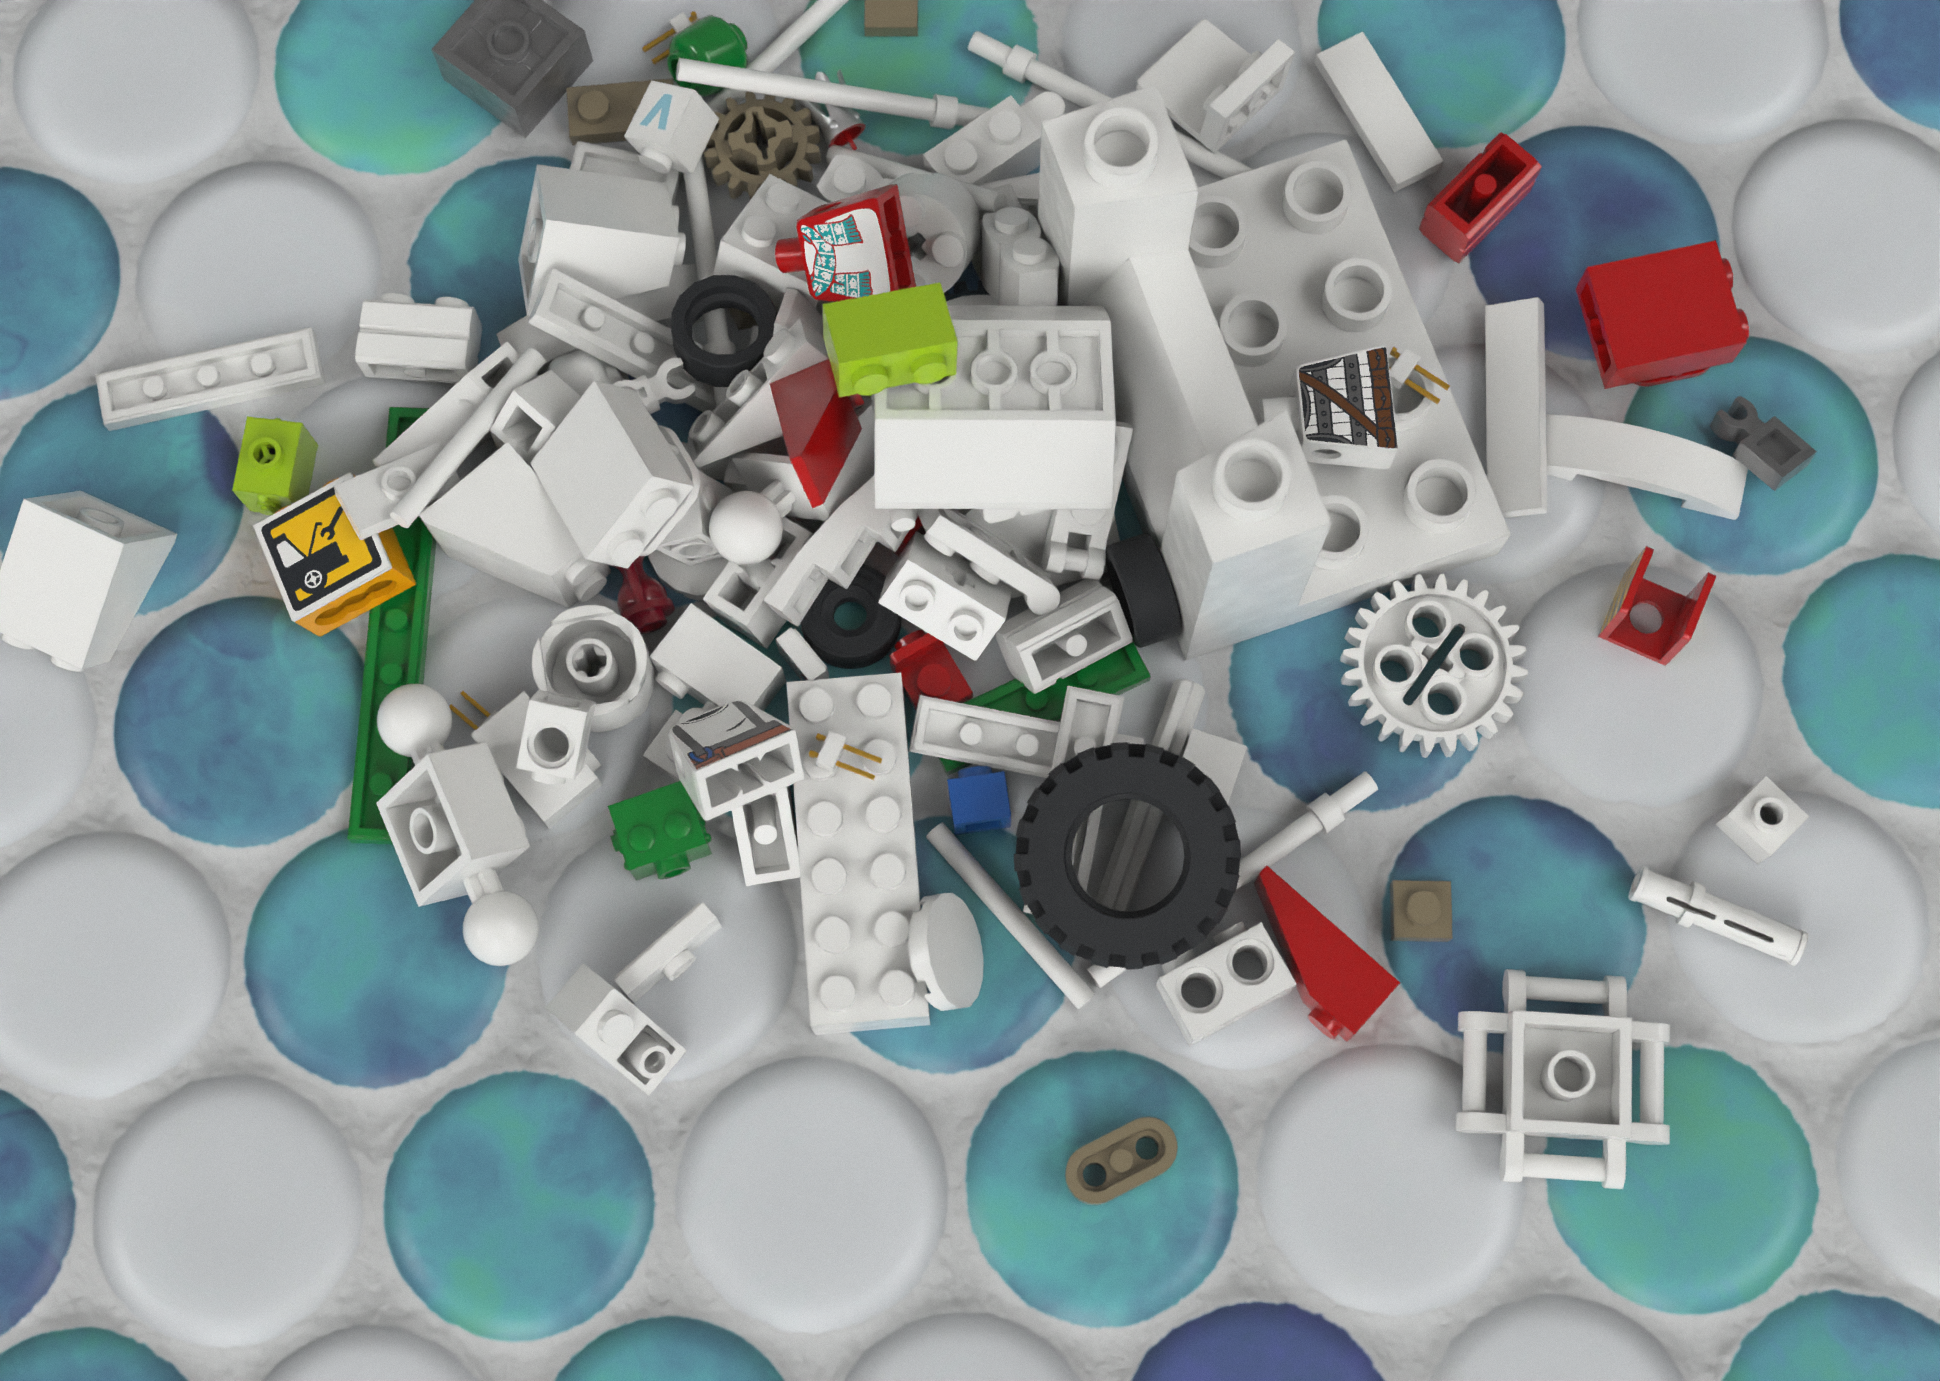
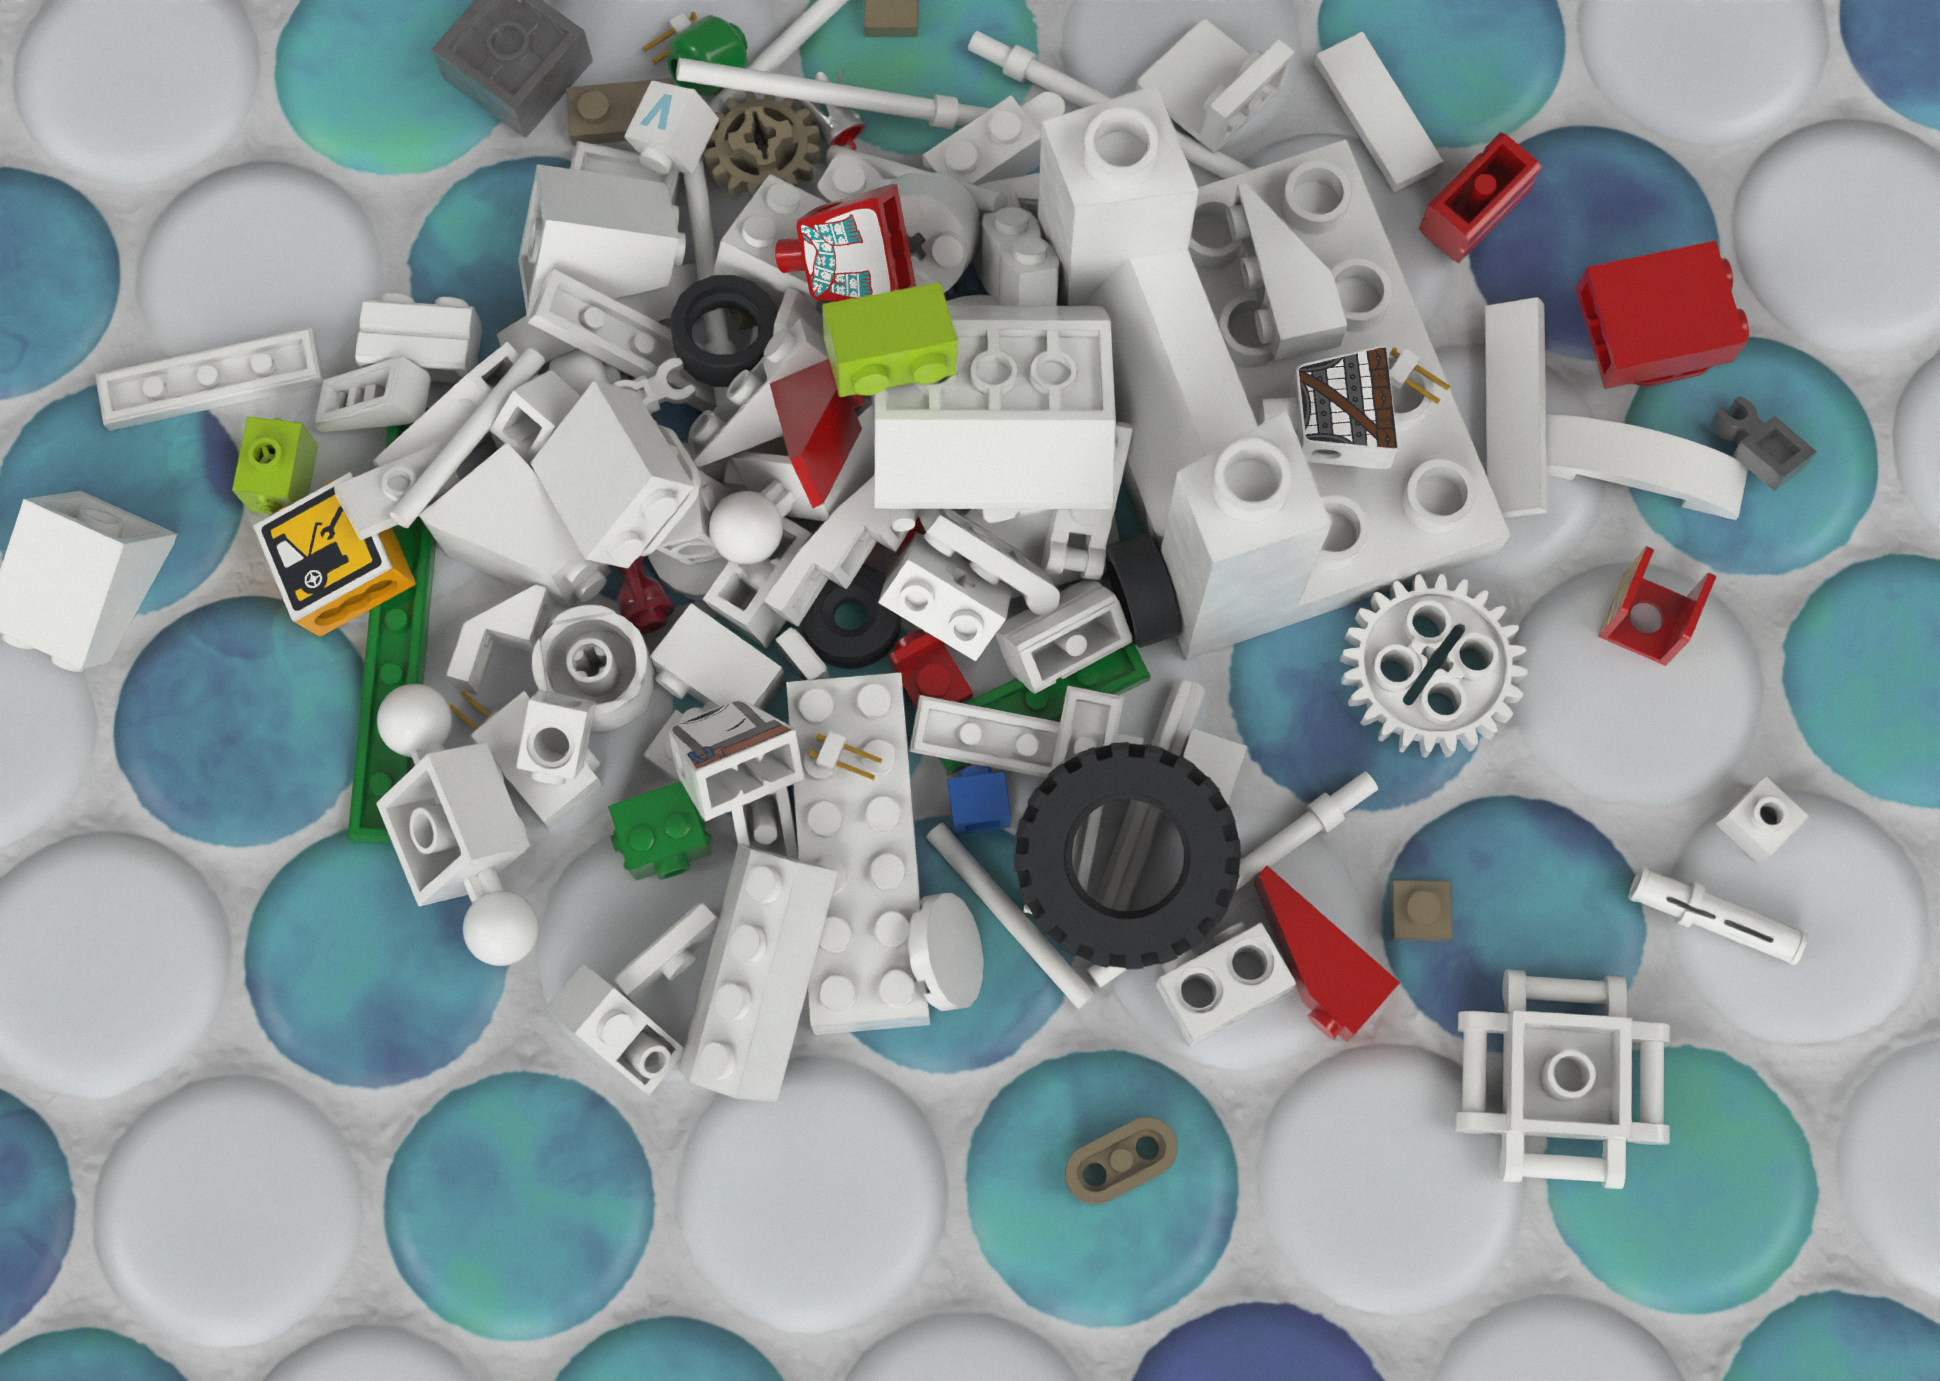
(378, 396): none -> white slope
(512, 623): none -> white slope
(757, 974): none -> white slope
(1293, 286): none -> white slope

